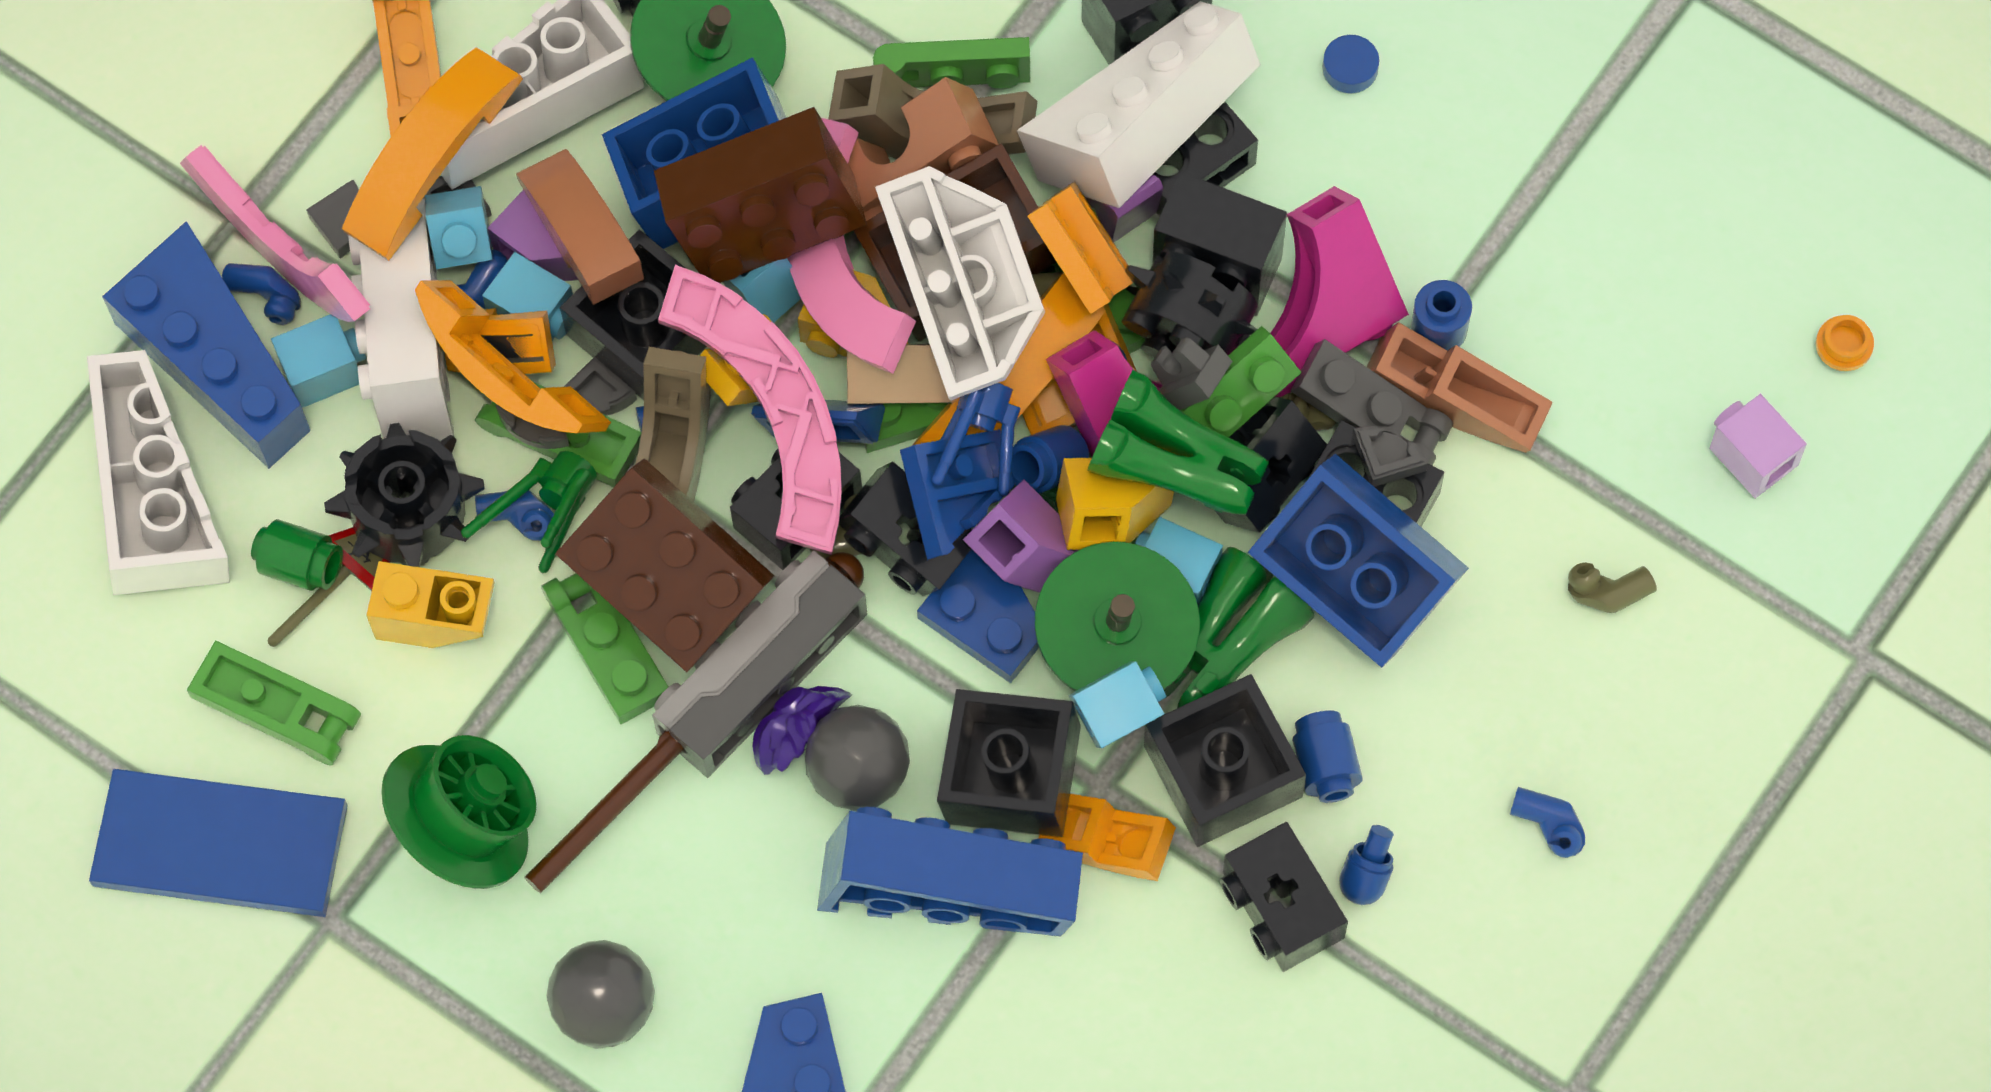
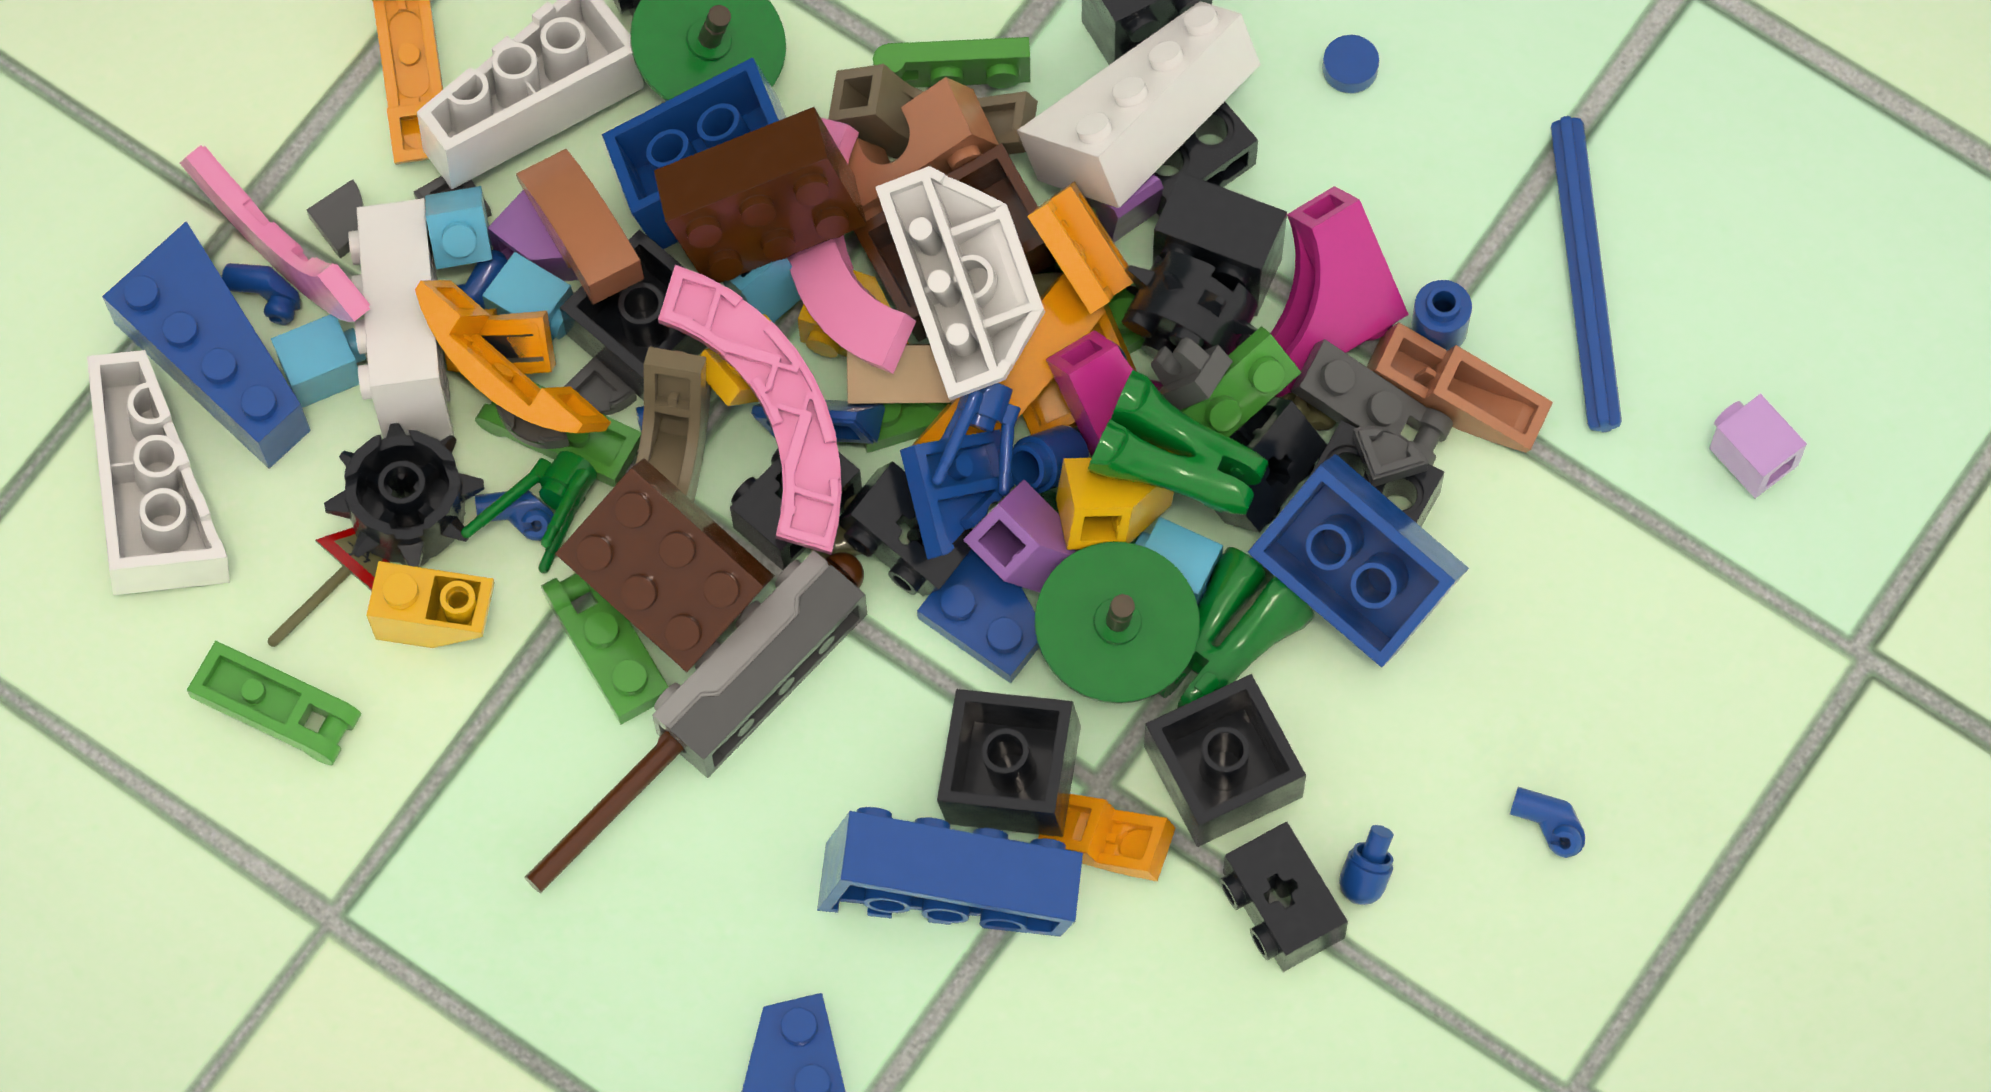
(218, 842): blue tile -> none
(296, 555): green brick -> none
(423, 148): light orange slope -> none
(461, 810): green piece -> none
(600, 994): dark grey piece -> none
(787, 729): dark purple hat -> none
(857, 757): dark grey piece -> none
(1119, 703): medium azure brick -> none
(1327, 756): blue brick -> none
(1586, 275): none -> blue axle
(1608, 594): olive arm -> none
(1844, 343): light orange plate -> none

